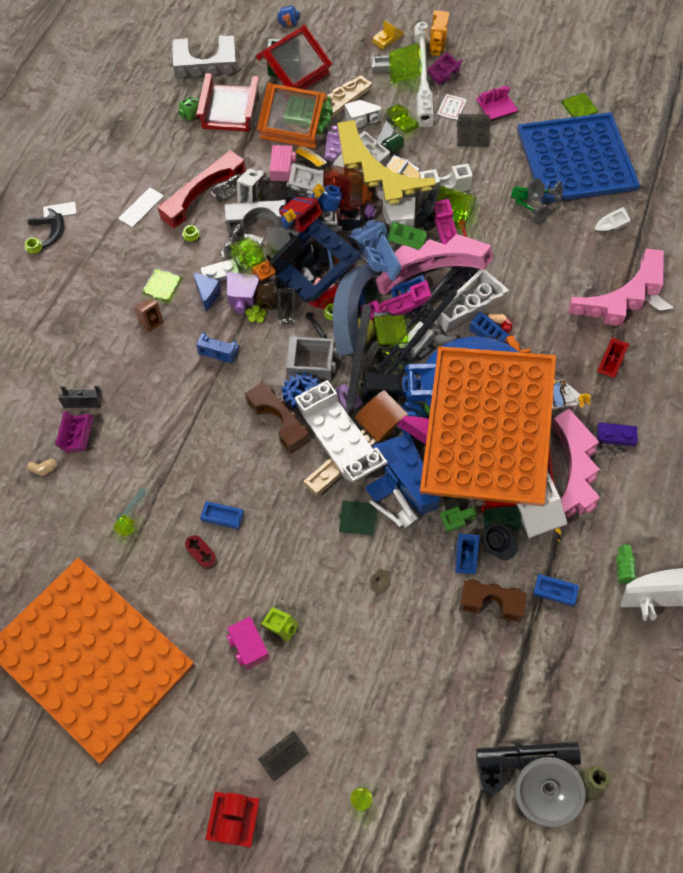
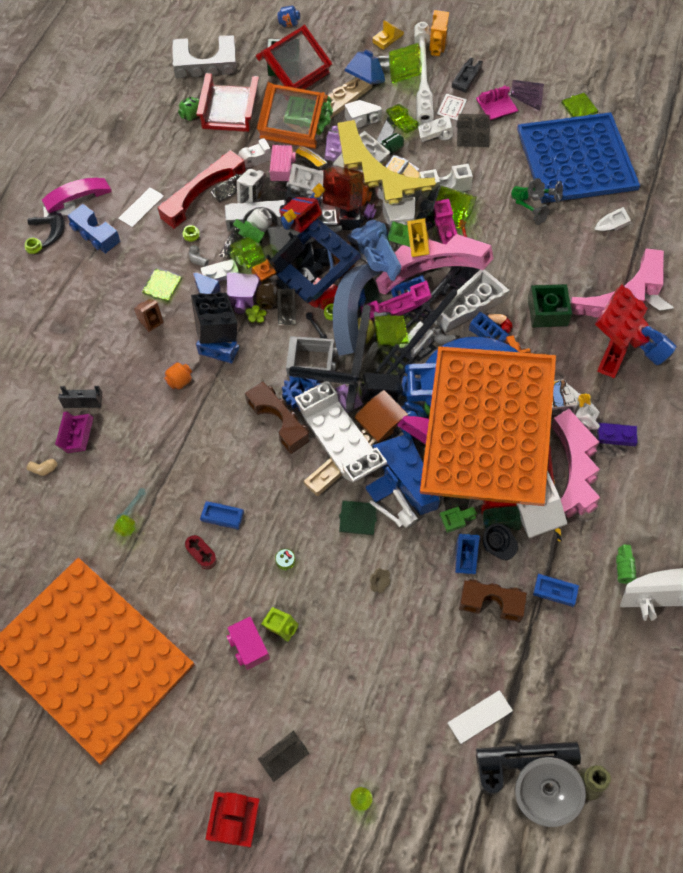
(74, 190): none -> dark pink slope
(102, 237): none -> arch
(178, 375): none -> orange head
(195, 257): none -> light grey arm
(214, 318): none -> black slope
(248, 230): none -> bright green hinge
(256, 154): none -> white leg
(260, 219): none -> white head
(285, 559): none -> tile
(323, 375): none -> black axle
(330, 198): blue head -> none
(366, 68): none -> blue slope
(418, 237): none -> yellow slope
(438, 128): none -> white plate
(443, 68): magenta bracket -> none
(466, 75): none -> black hinge
(480, 717): none -> white sticker
(528, 93): none -> clear purple wing
(549, 305): none -> dark green brick
(588, 415): none -> white bracket
(624, 324): none -> red plate

